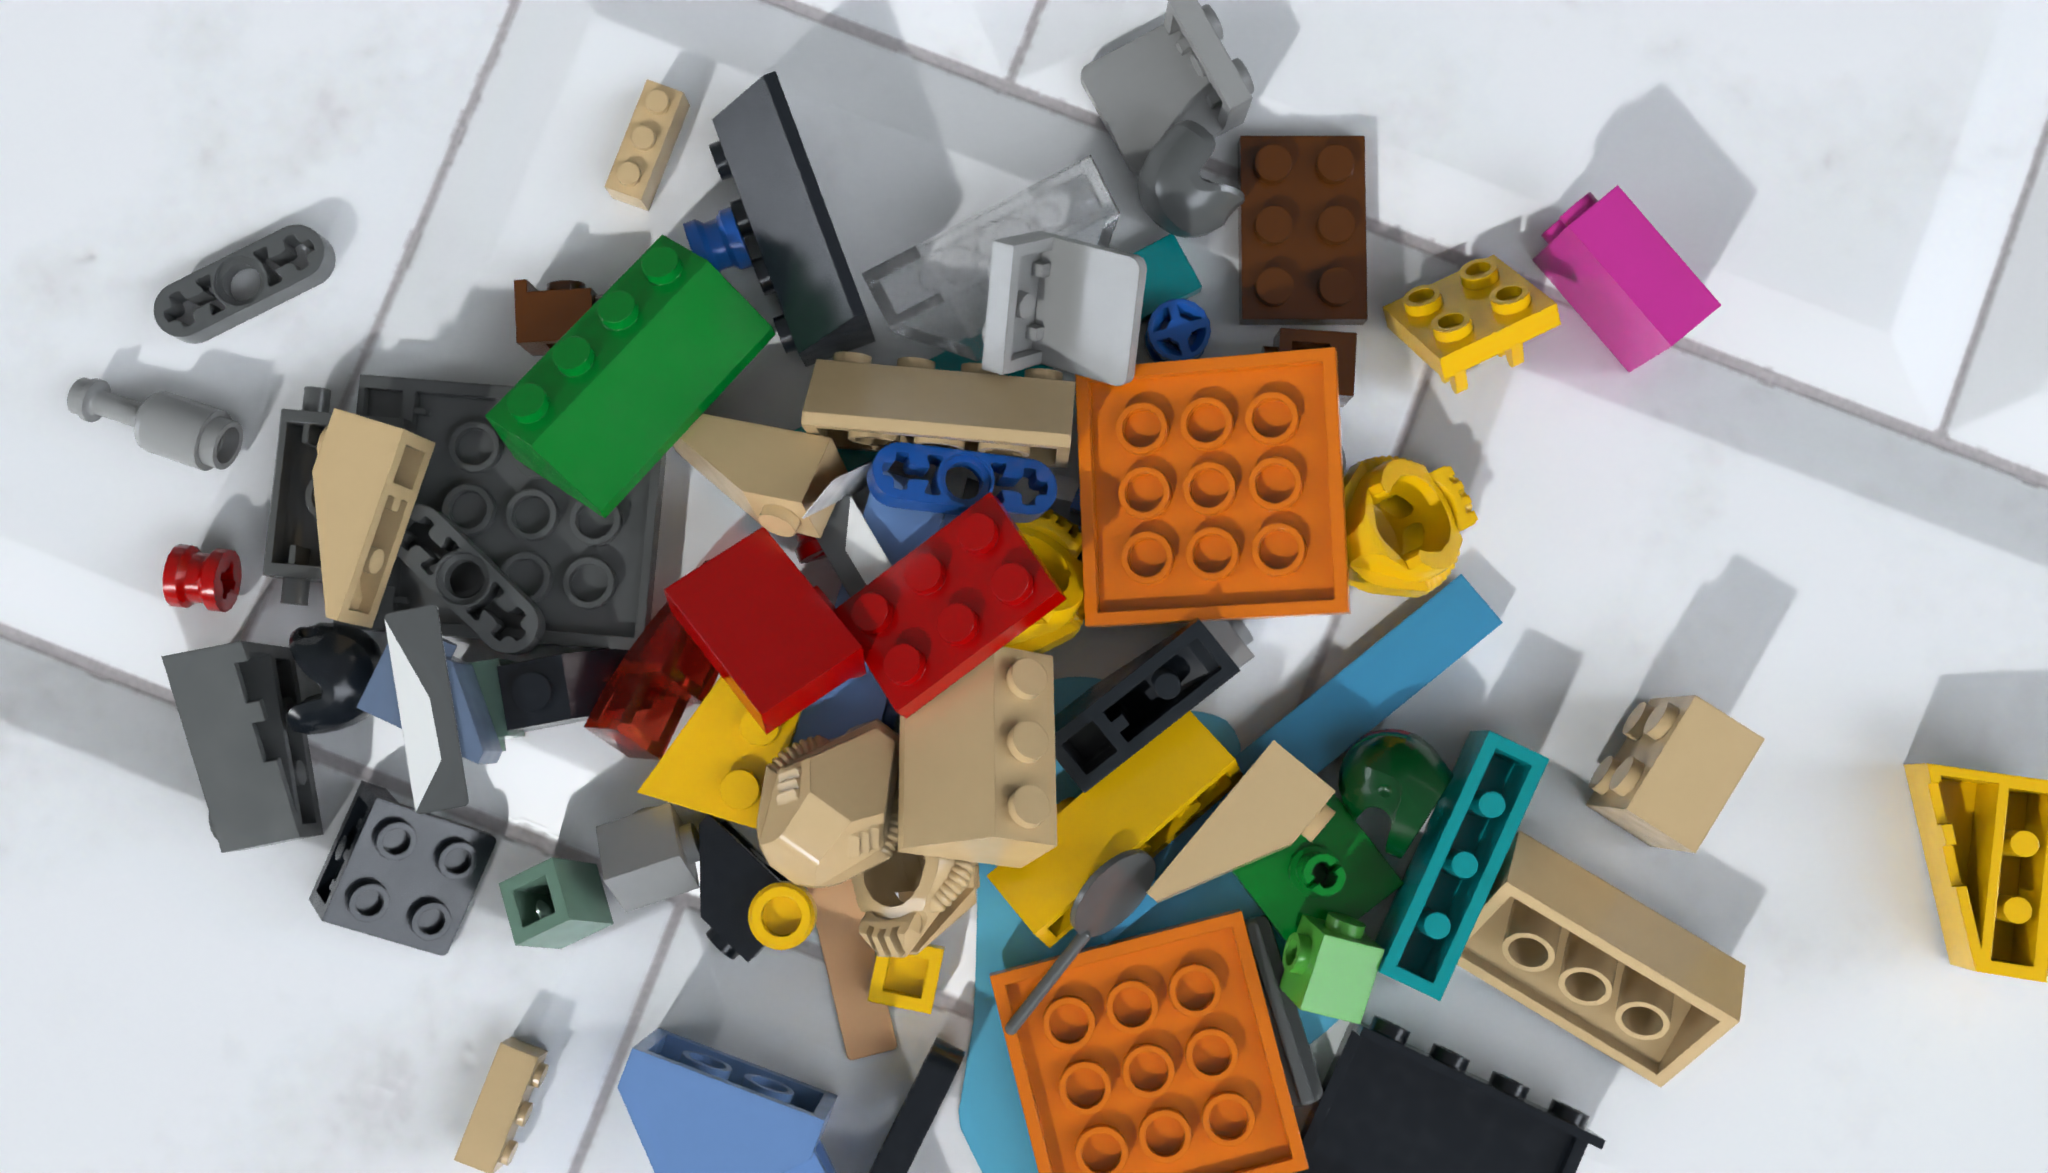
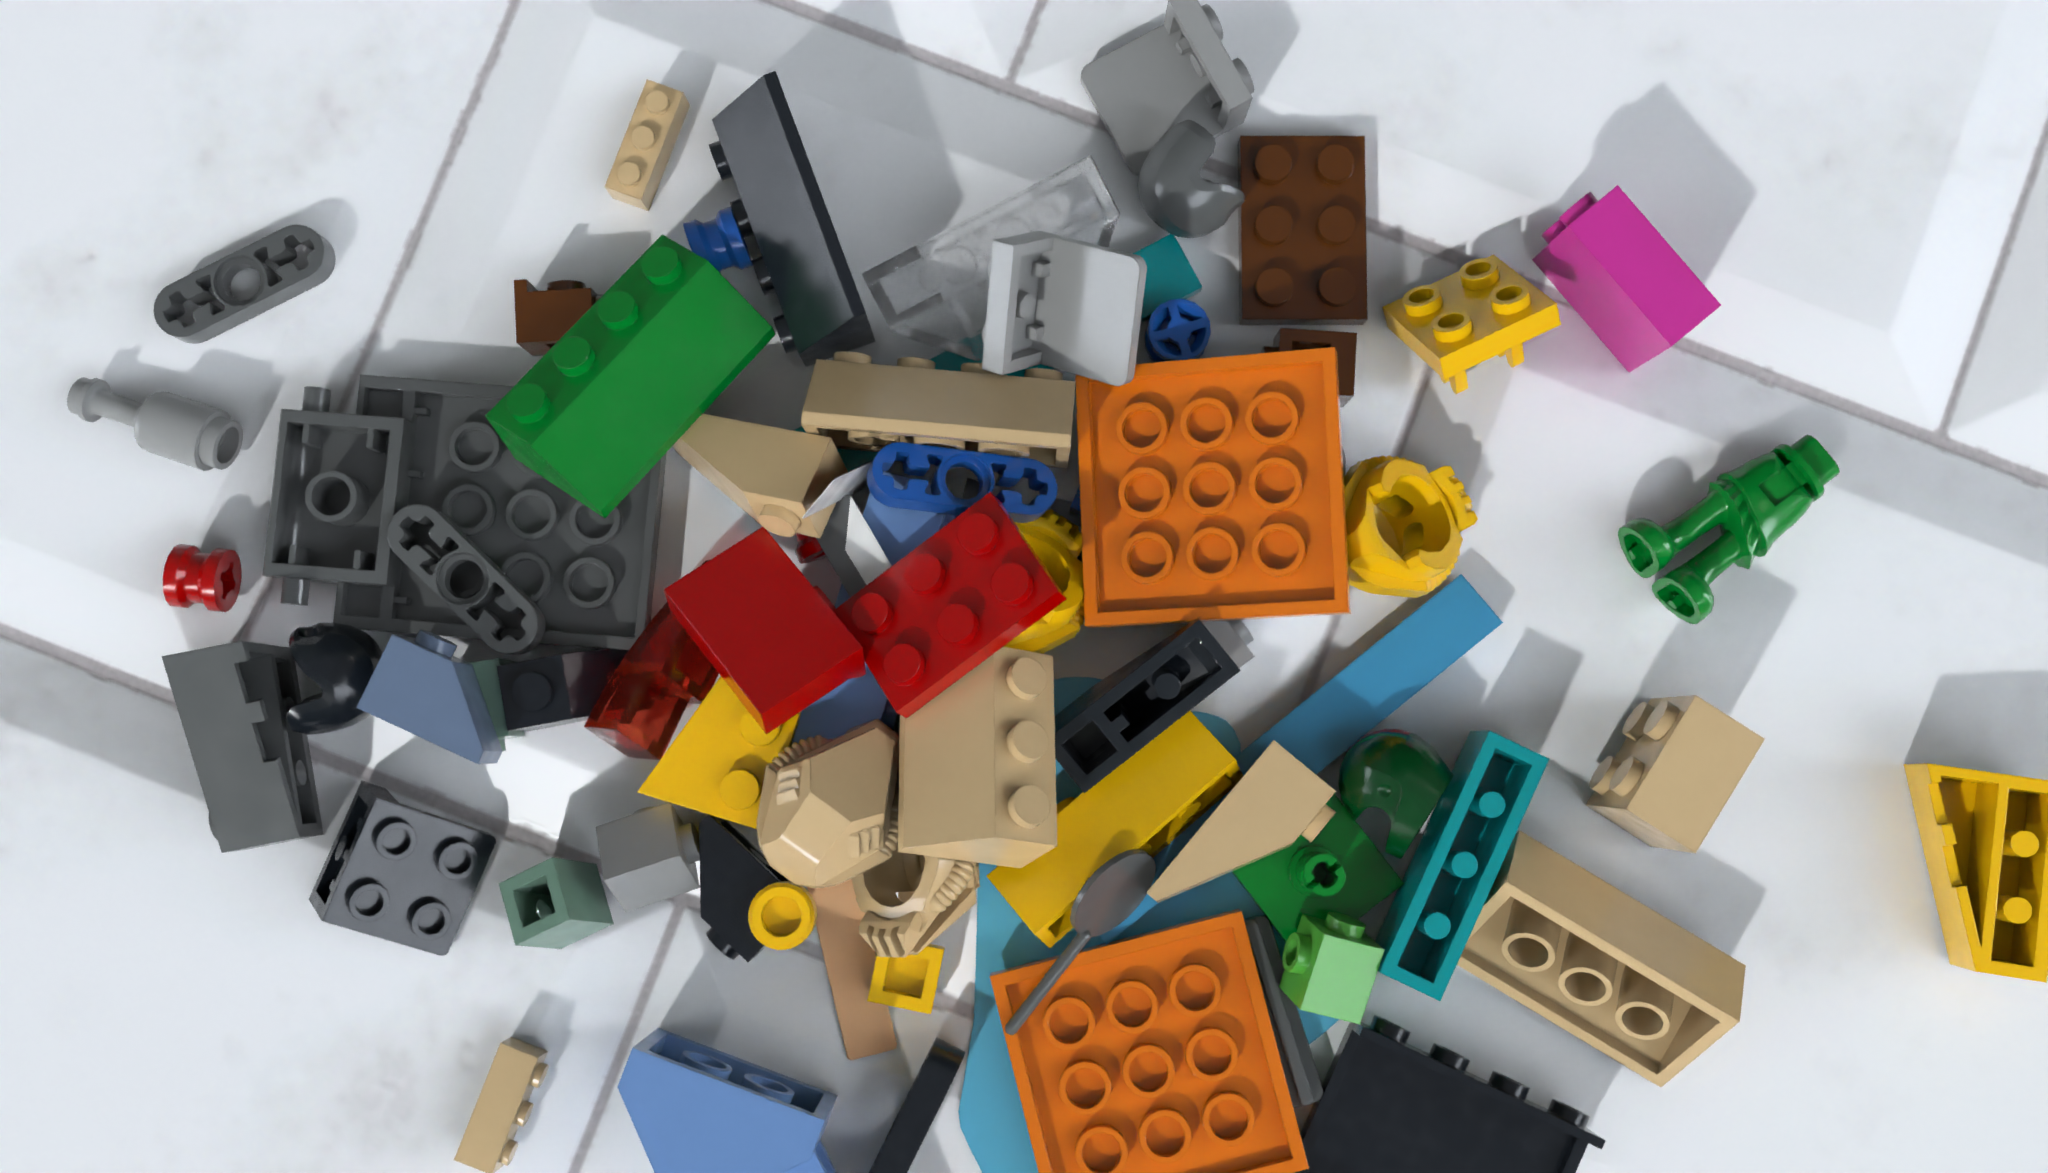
(363, 502): tan slope -> none
(426, 709): dark grey sticker -> none
(1753, 511): none -> green piece

